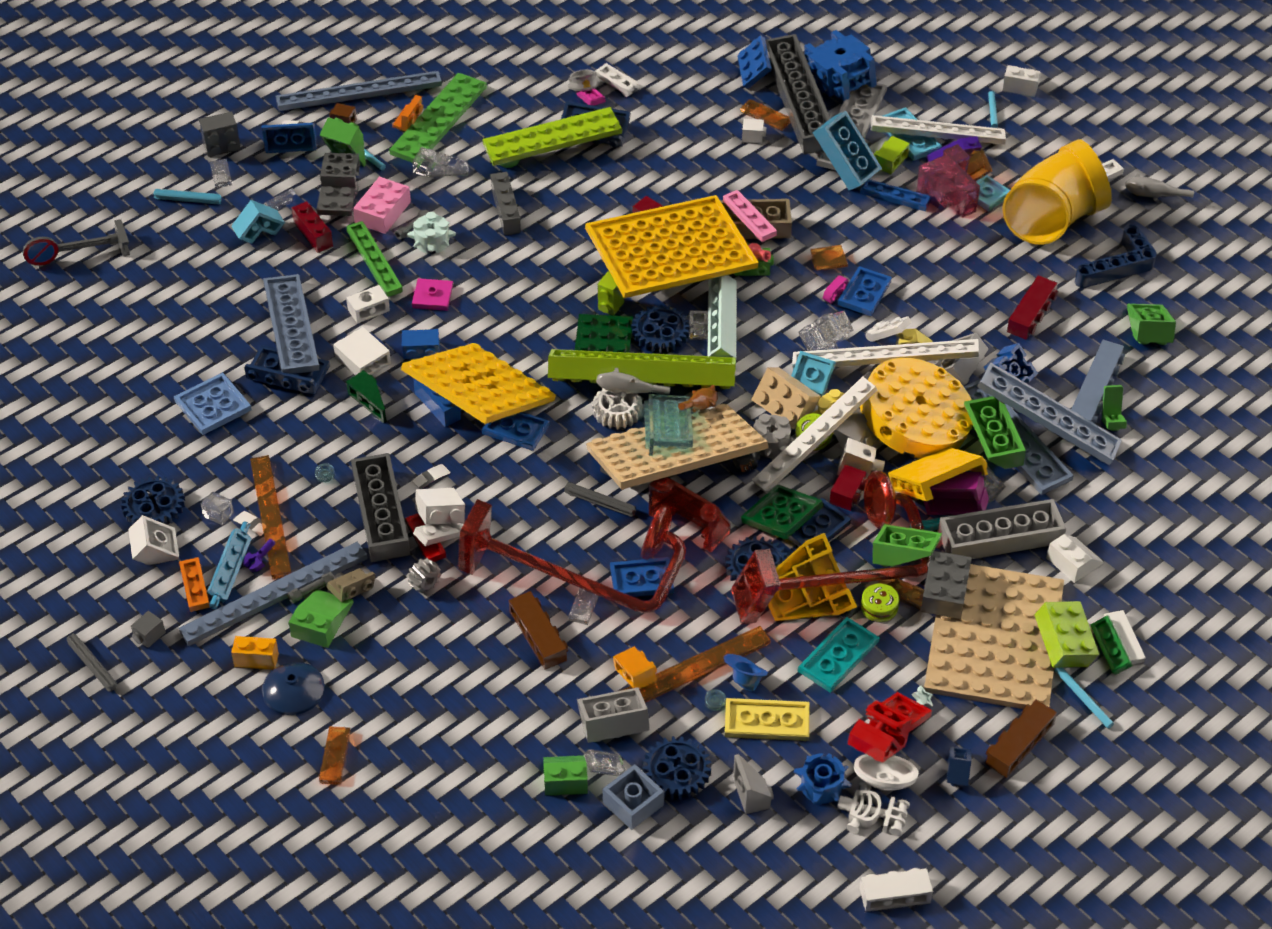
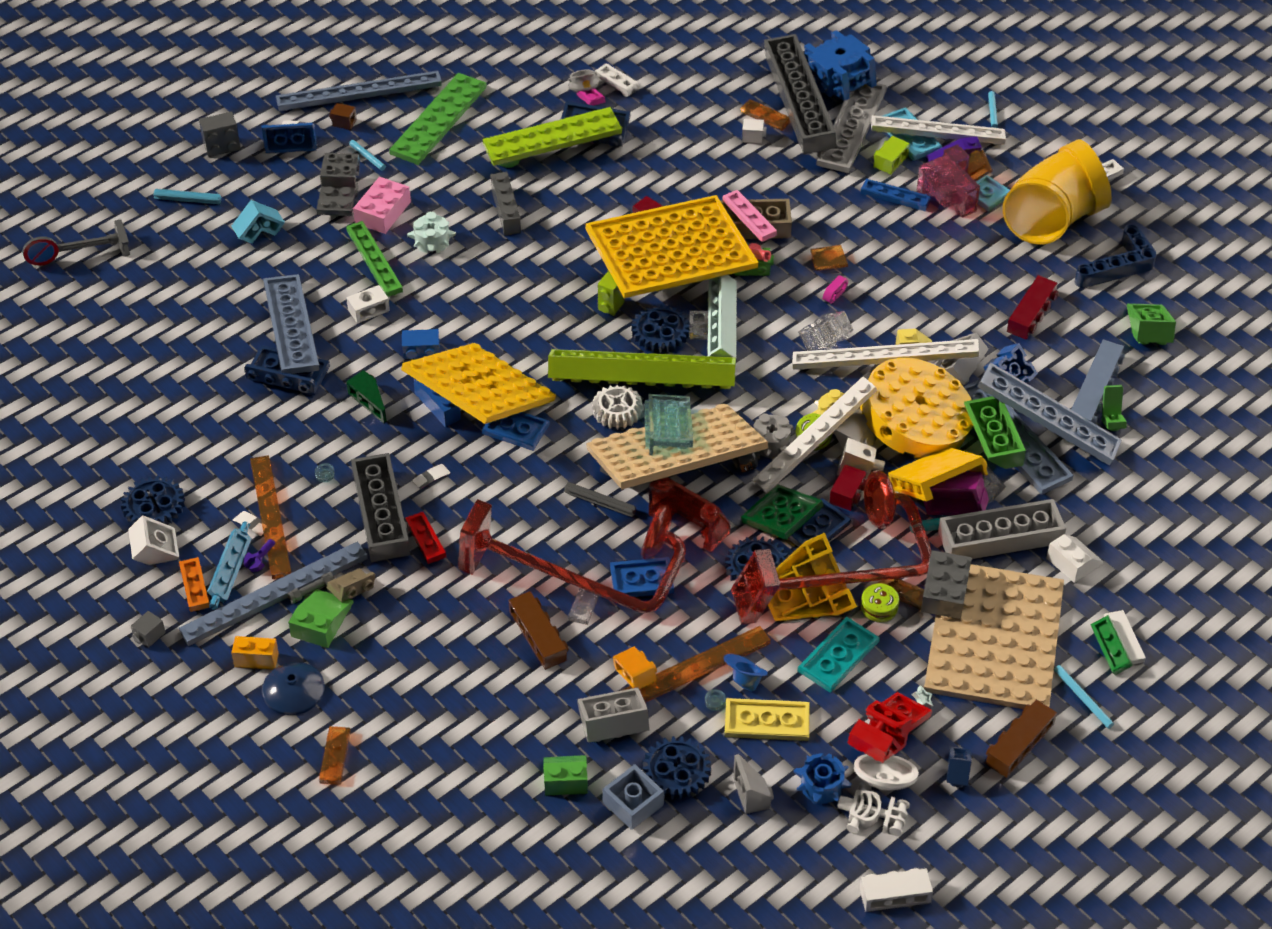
(92, 662): dark grey axle -> none
(212, 403): medium blue plate -> none
(217, 508): clear brick -> none
(220, 173): clear plate -> none
(284, 198): clear plate -> none
(312, 227): dark red brick -> none
(343, 138): bright green slope -> none
(362, 352): white brick -> none
(401, 231): dark grey bar -> none
(409, 114): orange bracket -> none
(423, 575): light grey gear -> none
(432, 294): dark pink plate -> none
(435, 164): clear slope -> none
(437, 532): white plate -> none
(439, 506): white brick -> none
(604, 333): dark green plate -> none
(604, 763): clear plate -> none
(627, 384): light grey piece -> none
(701, 399): dark orange piece -> none
(754, 62): blue plate -> none
(785, 396): tan brick -> none
(813, 371): medium azure tile -> none
(847, 150): dark azure brick -> none
(864, 291): blue plate -> none
(888, 328): white plate -> none
(901, 545): bright green slope -> none
(1021, 81): white slope -> none
(1066, 634): lime brick -> none
(1154, 188): light grey piece -> none

